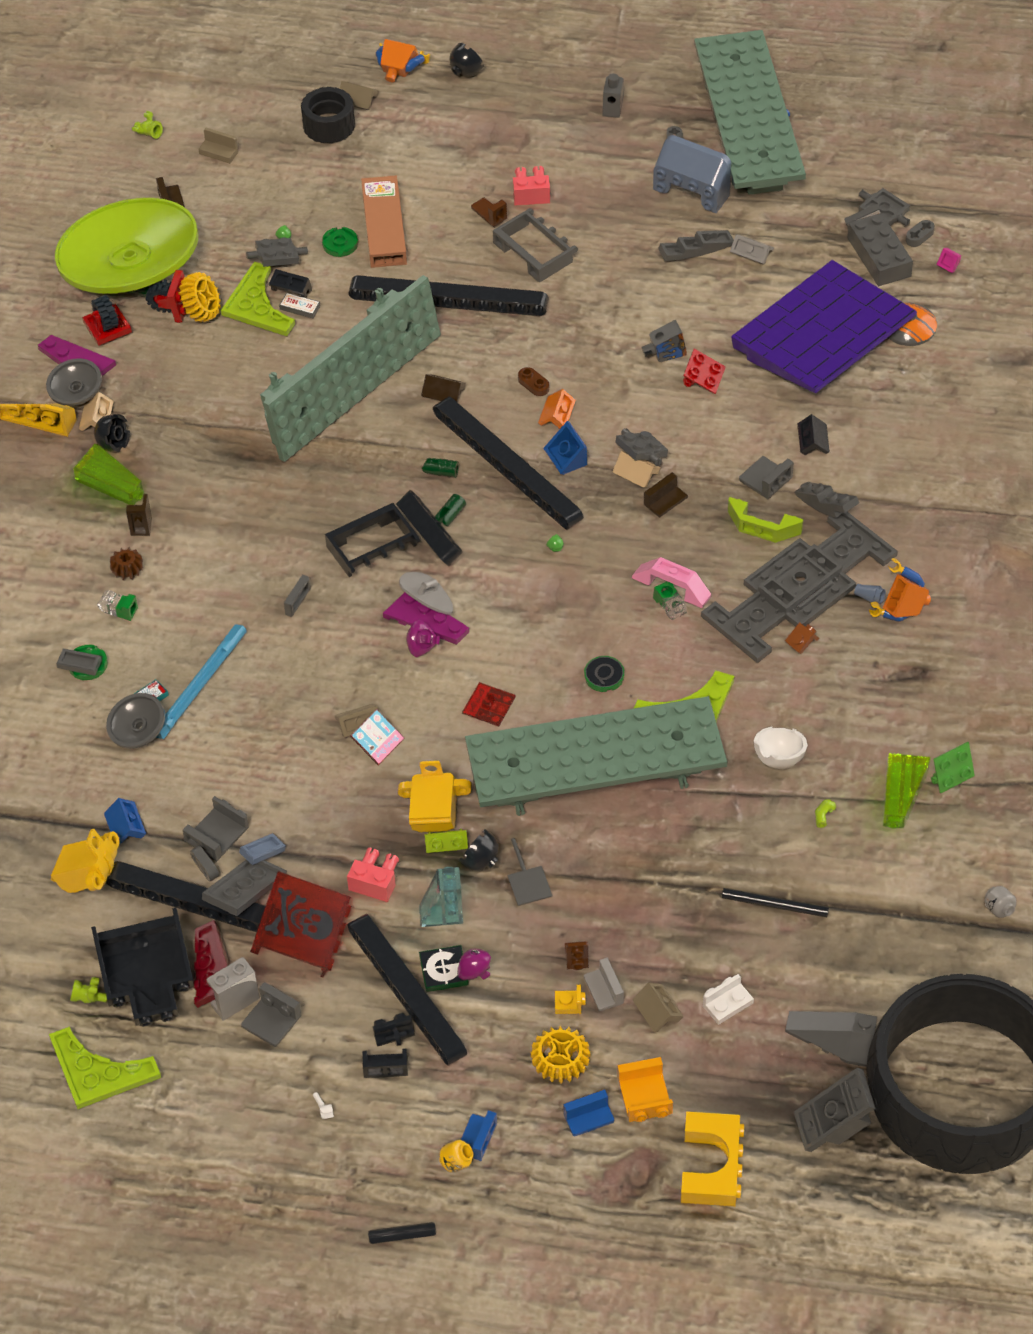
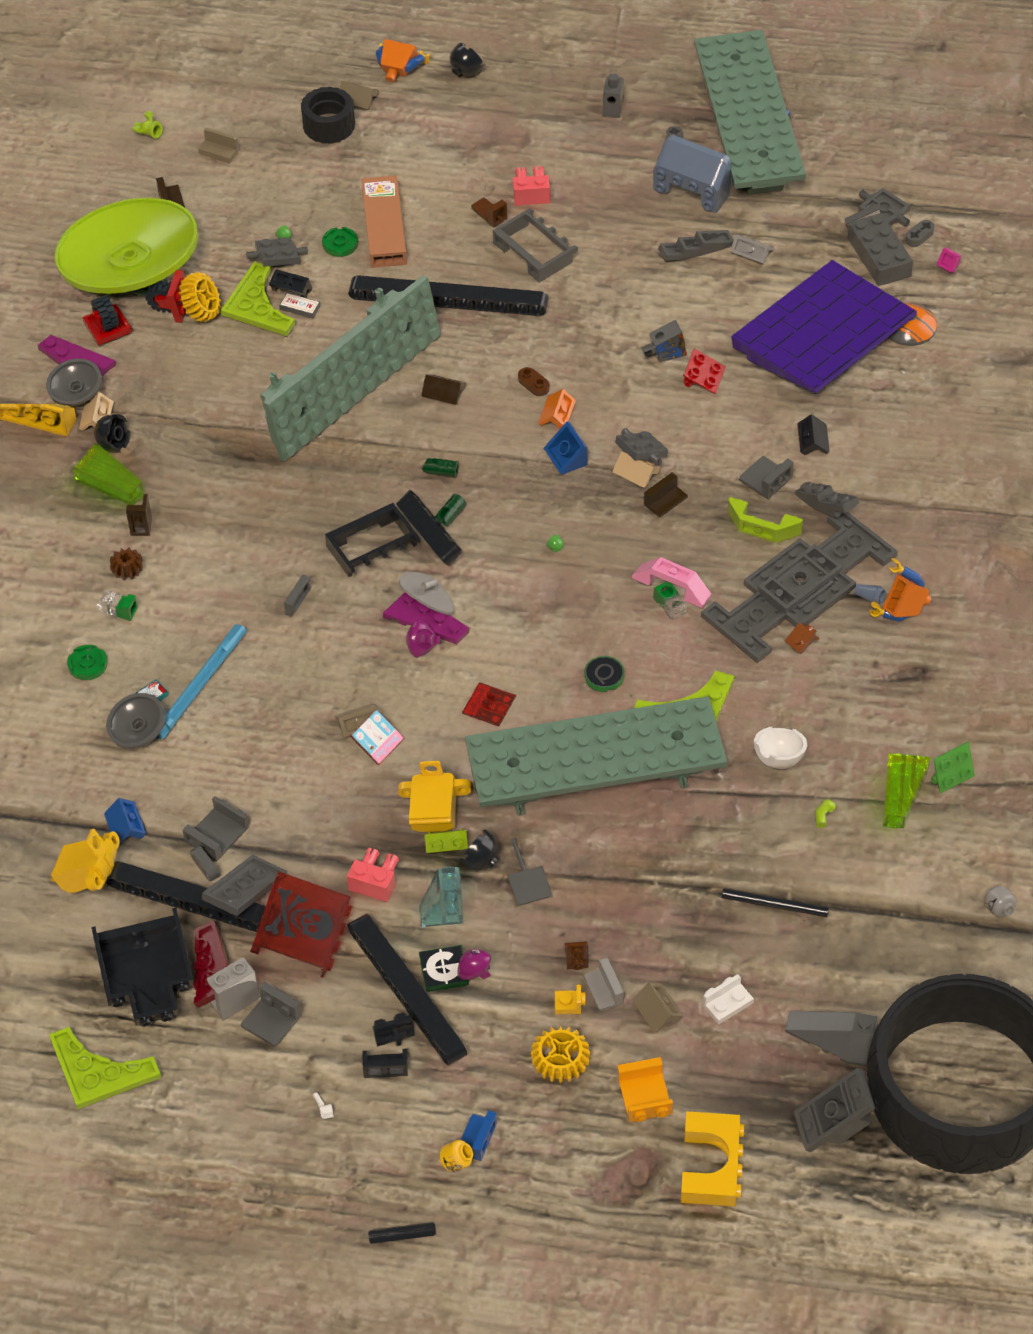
(79, 662): dark grey tile -> none
(87, 993): lime piece -> none
(262, 849): sand blue tile -> none
(508, 463): black beam -> none
(588, 1113): blue panel -> none

